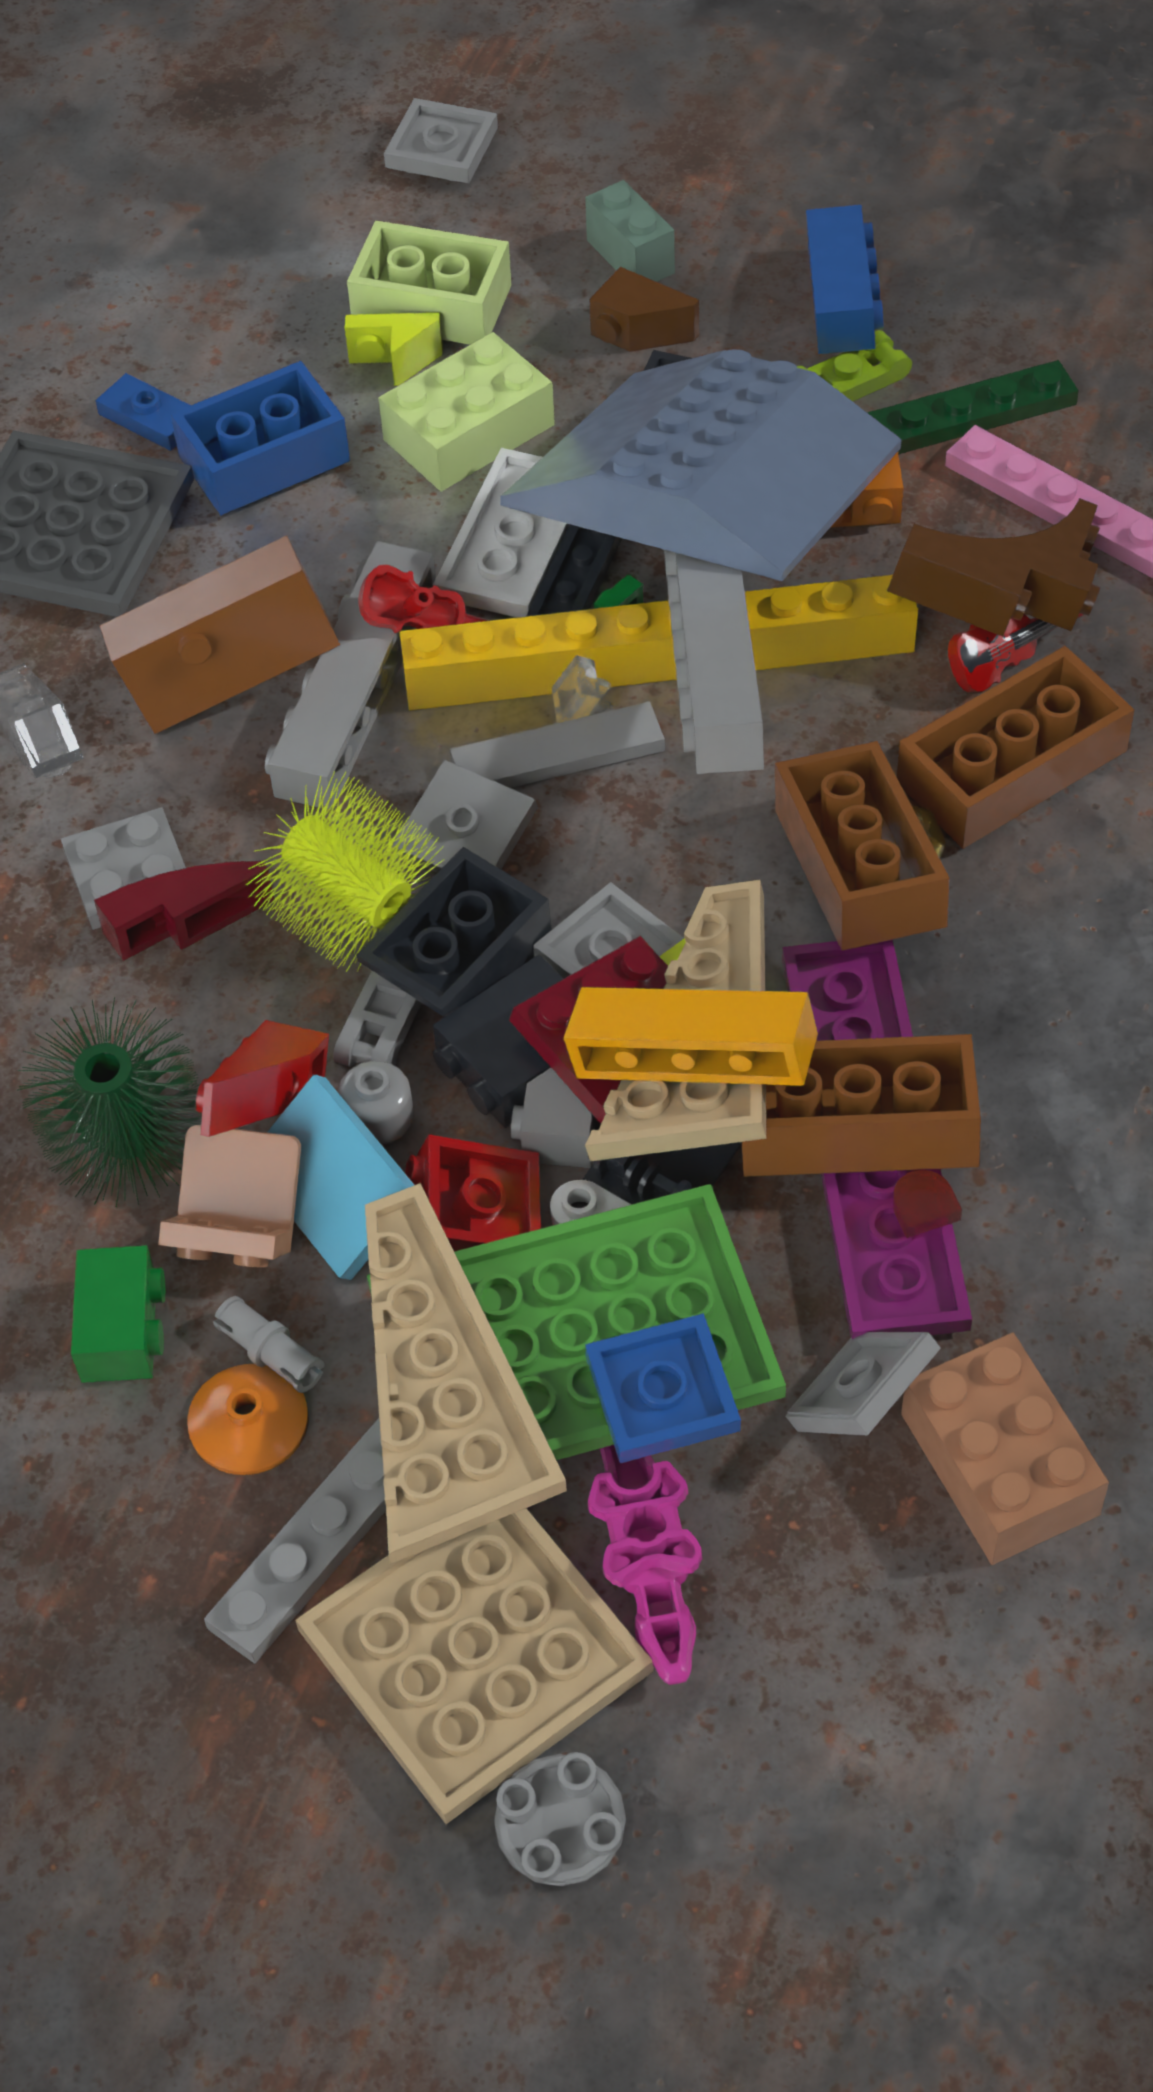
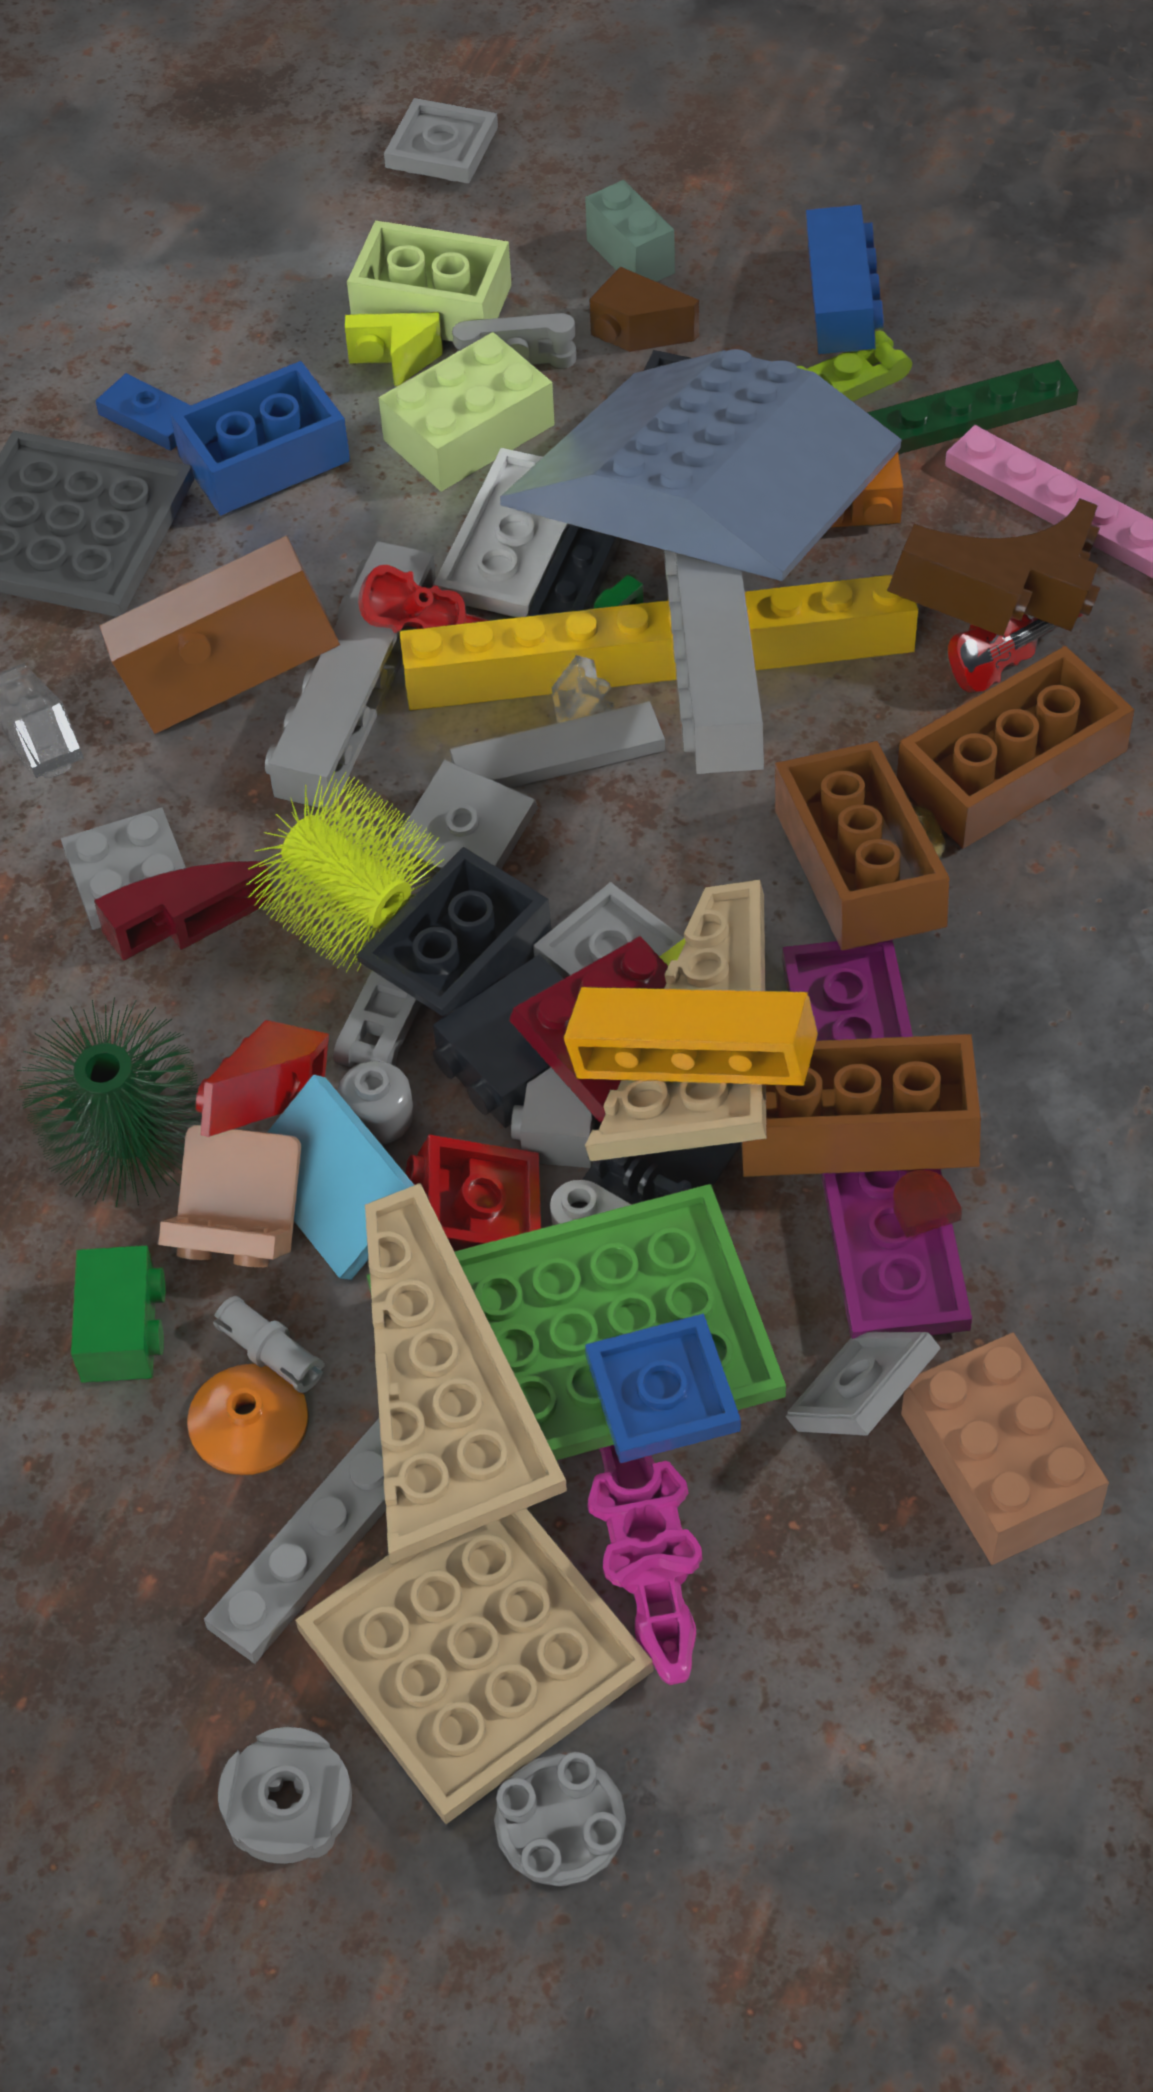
(306, 1826): none -> light grey plate
(523, 336): none -> light grey plate

